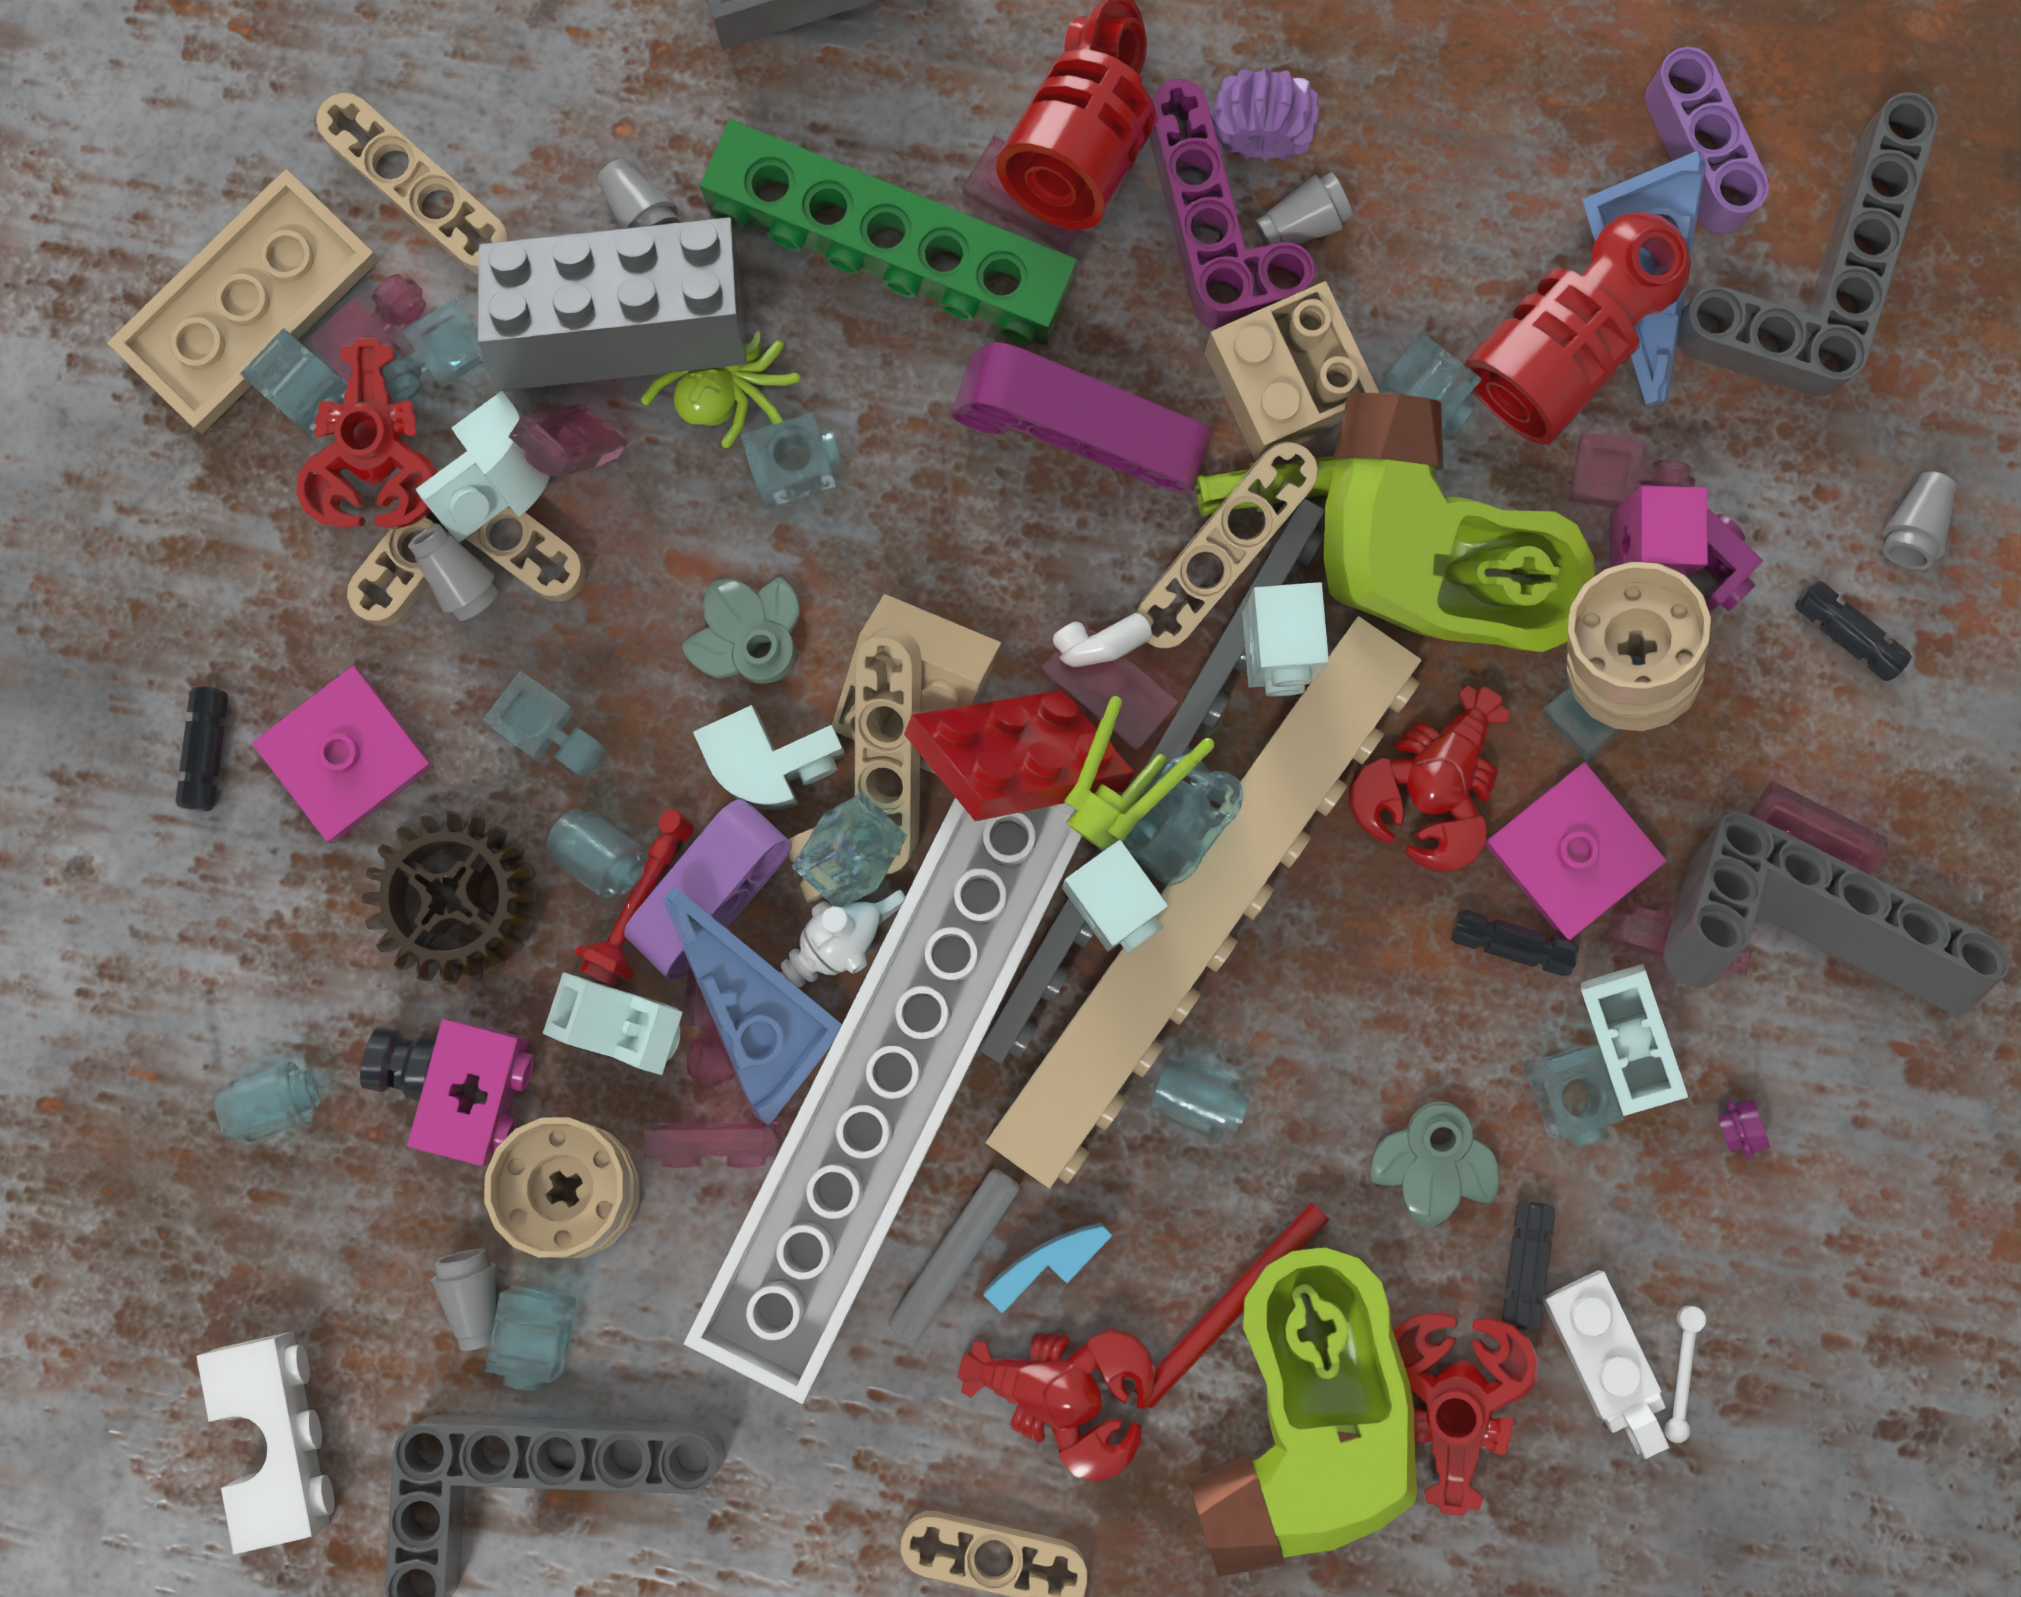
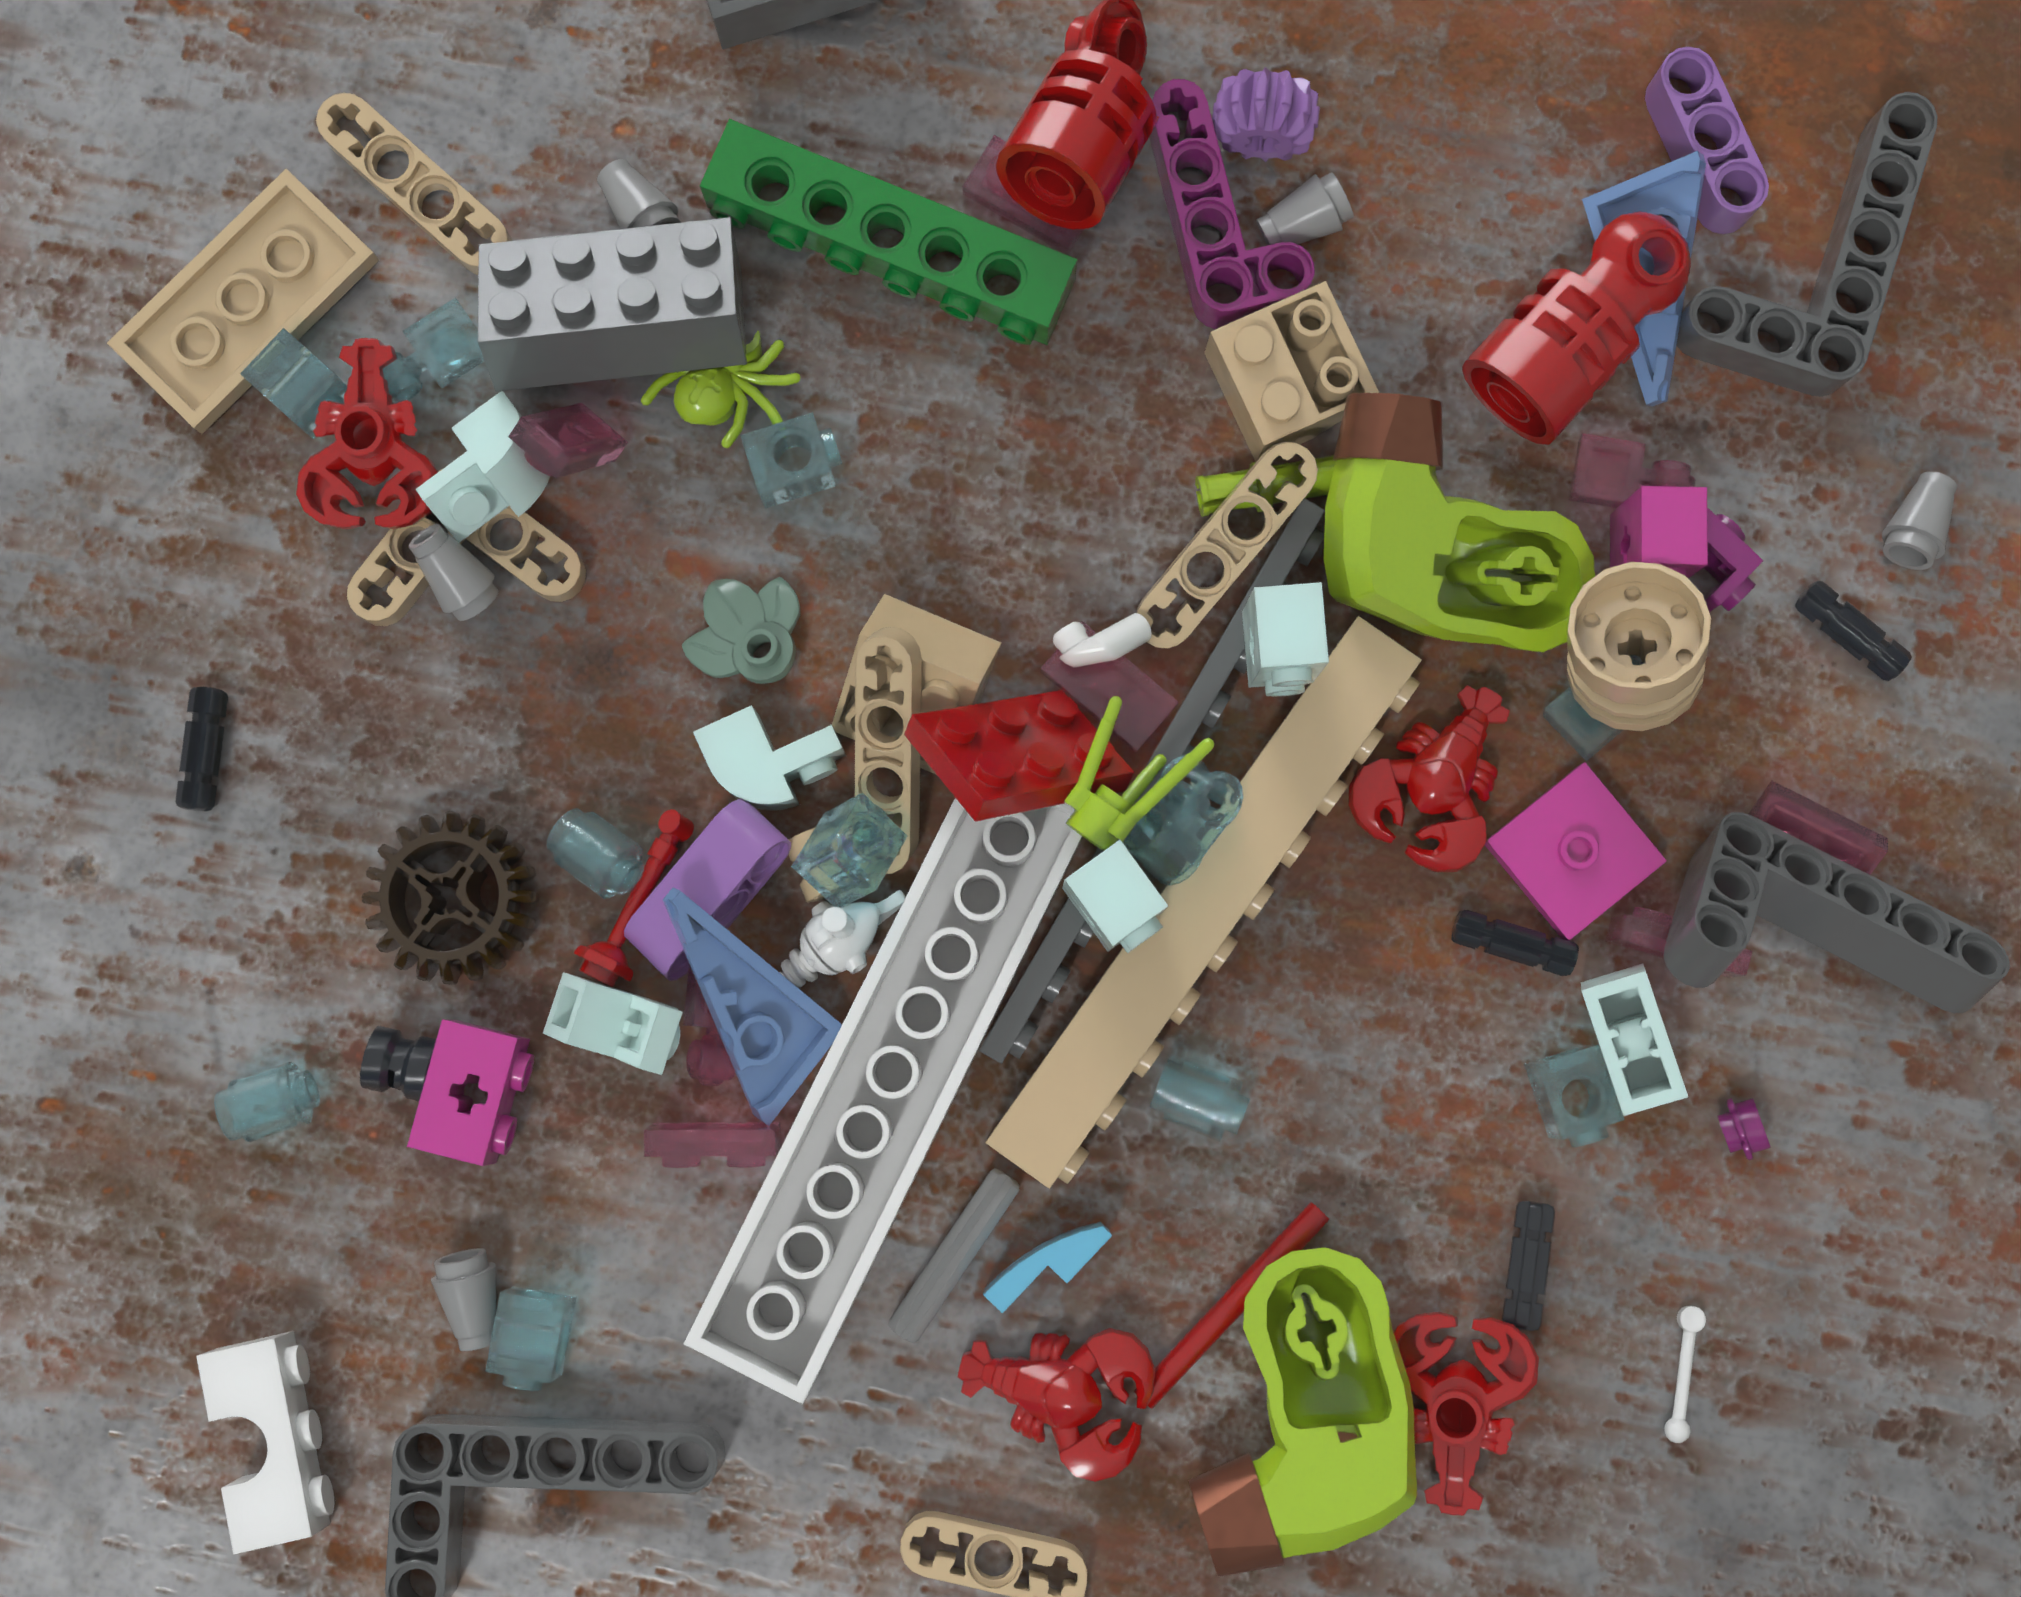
(342, 754): dark pink plate -> none
(397, 302): clear pink plate -> none
(526, 1181): tan wheel -> none
(534, 719): clear light blue plate -> none
(1080, 414): magenta beam -> none
(1434, 374): clear light blue brick -> none
(1434, 1174): sand green plate -> none
(1608, 1360): white hinge -> none

